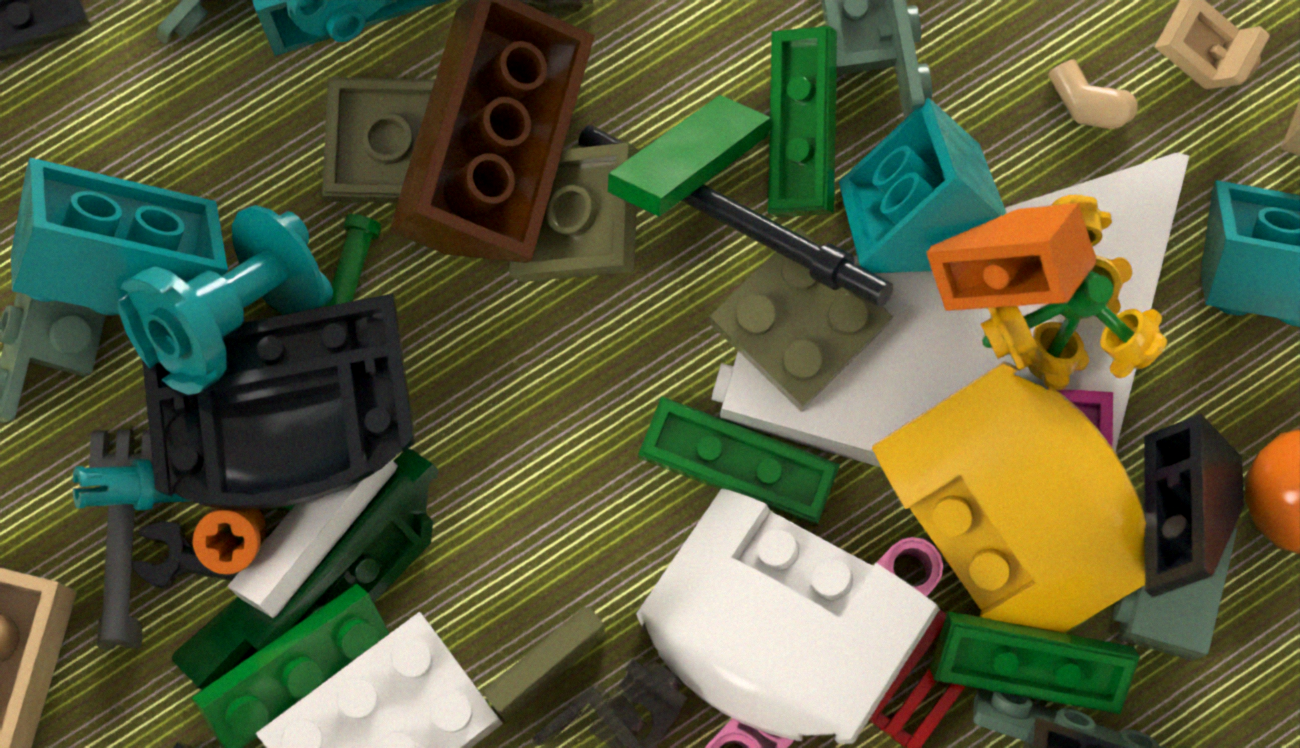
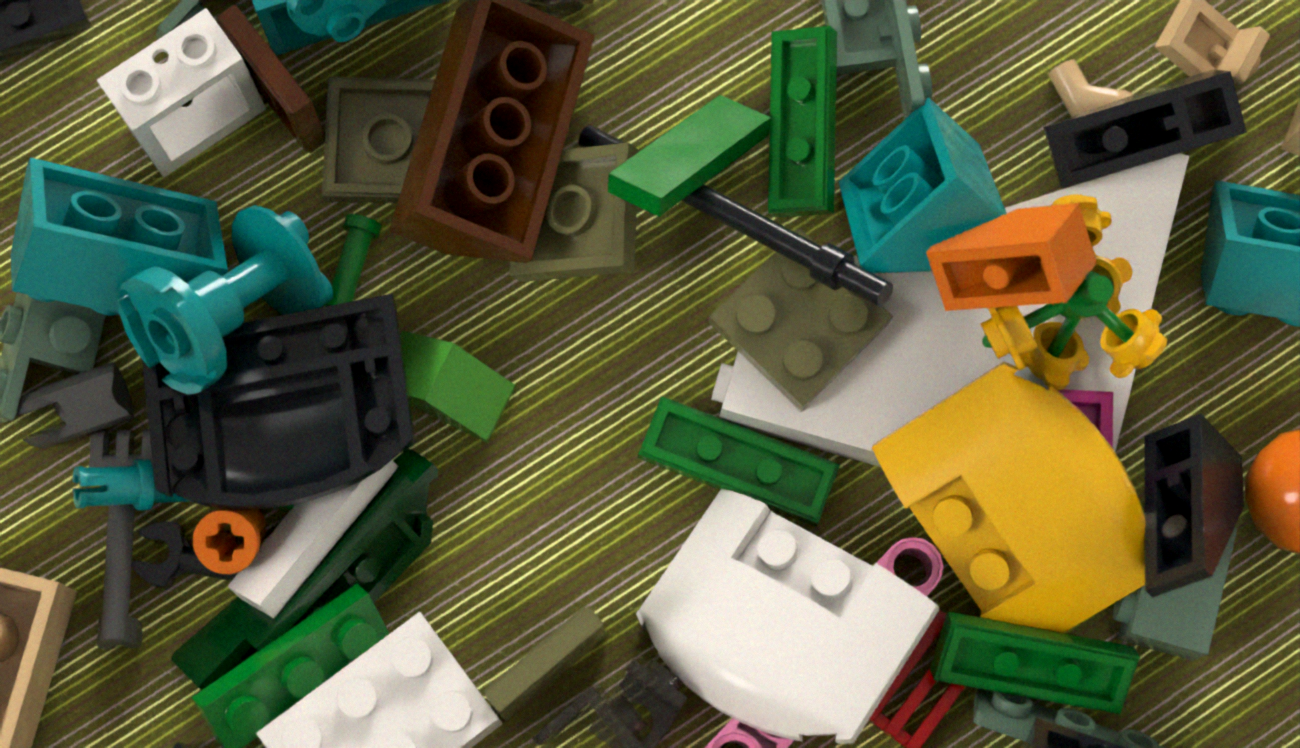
(83, 402): none -> dark grey piece
(200, 69): none -> white window
(273, 80): none -> reddish brown tile
(454, 385): none -> bright green slope
(1145, 127): none -> black slope

